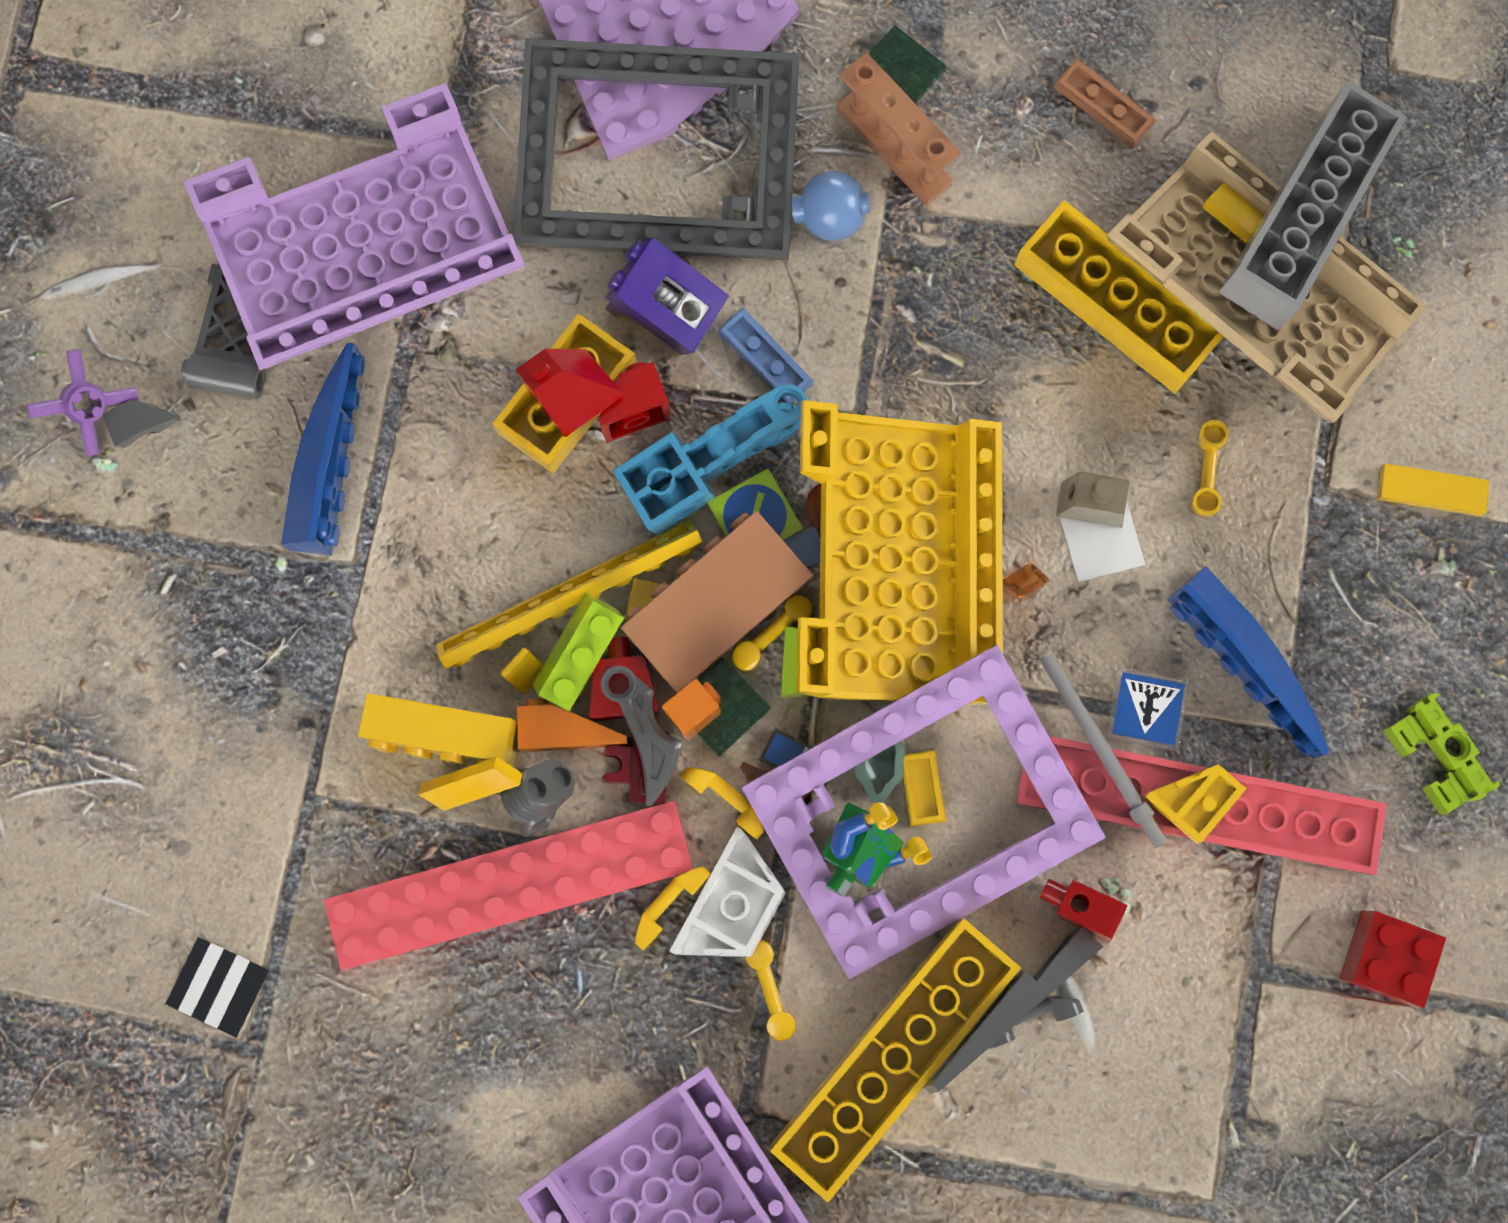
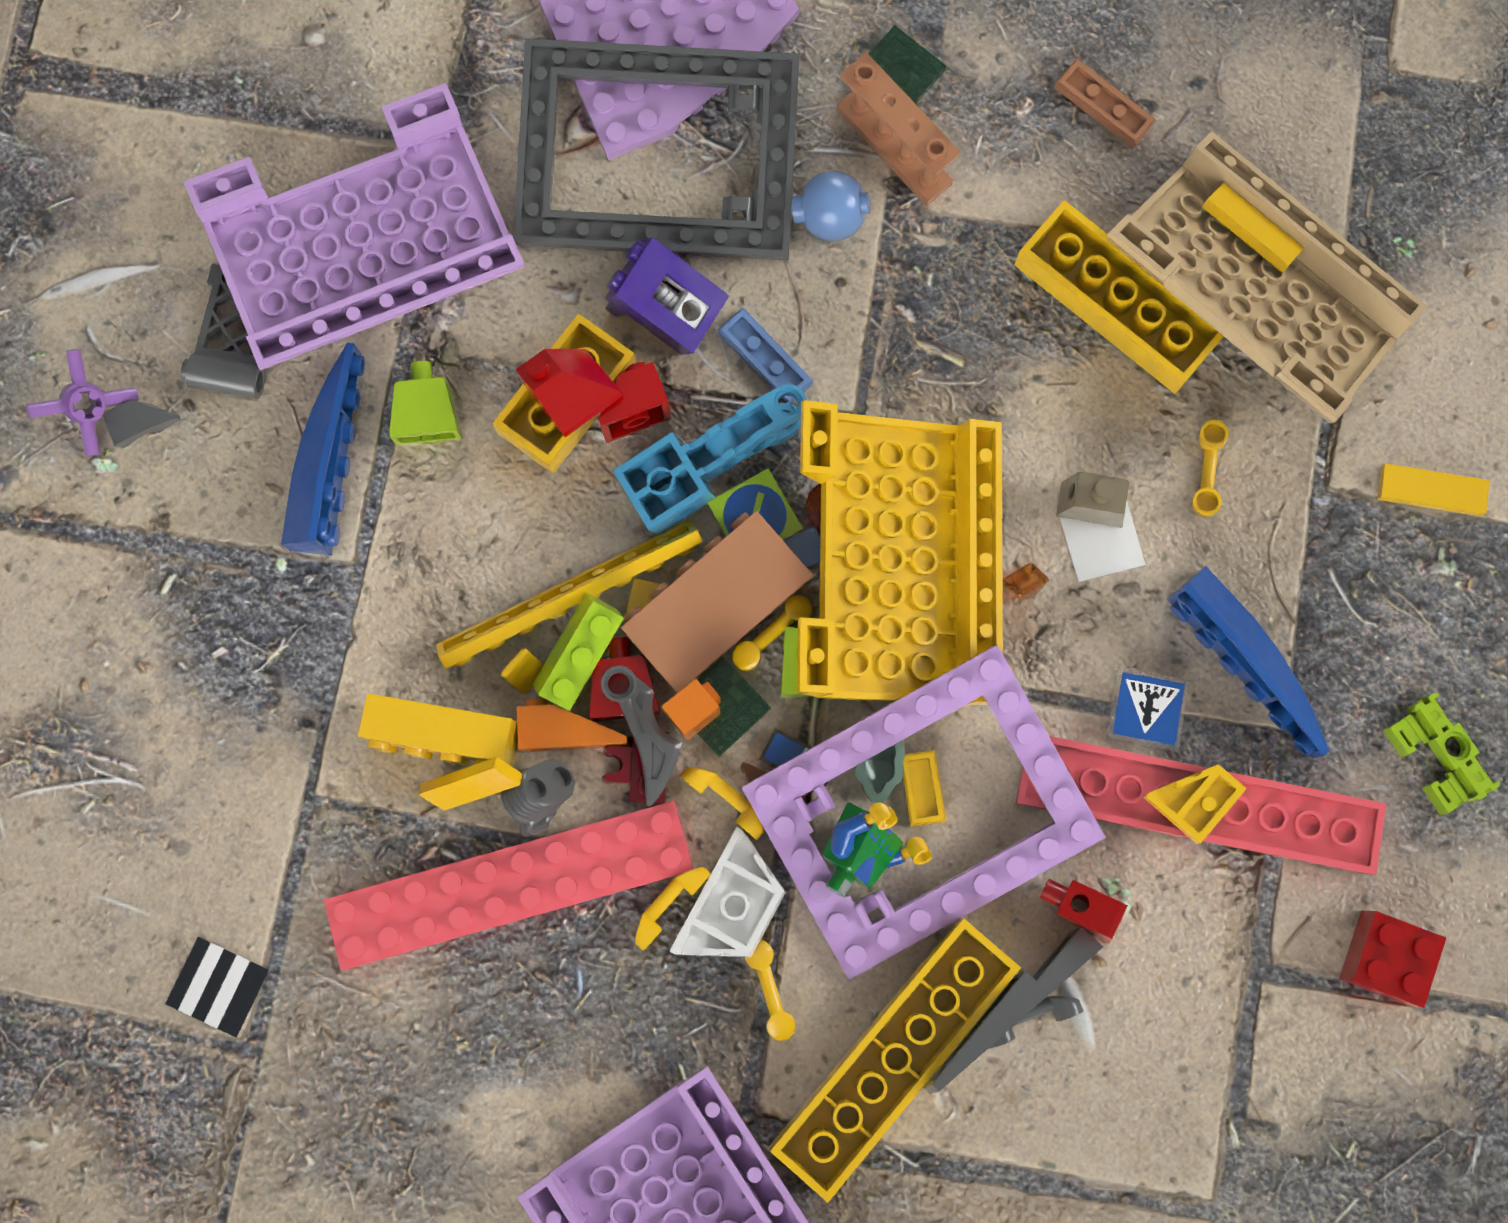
(423, 409): none -> lime torso
(1140, 811): light grey bar -> none
(1313, 206): light grey brick -> none

